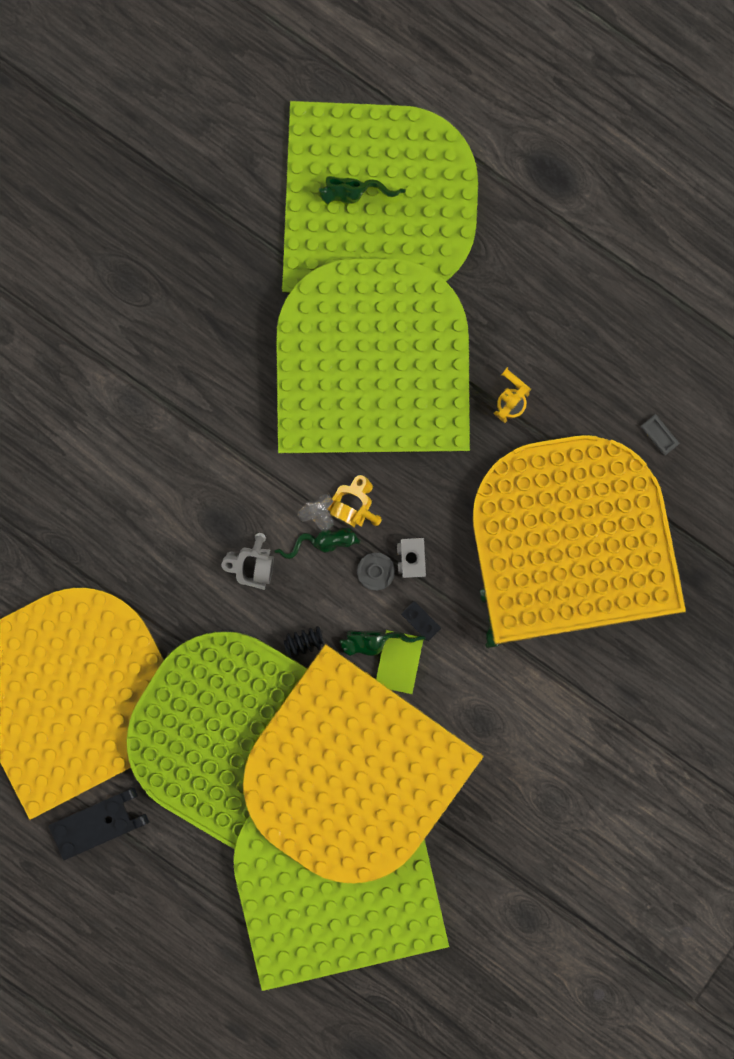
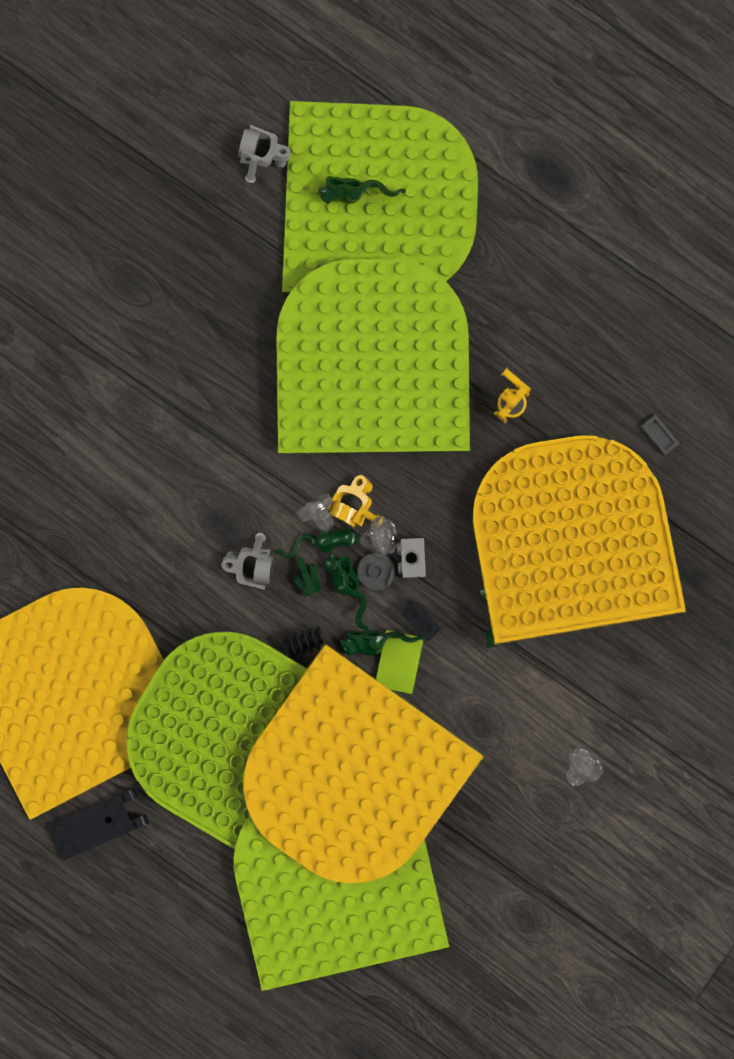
(248, 148): none -> light grey piece
(311, 583): none -> dark green rock
(346, 583): none -> dark green animal
(382, 536): none -> clear tile
(583, 766): none -> clear tile

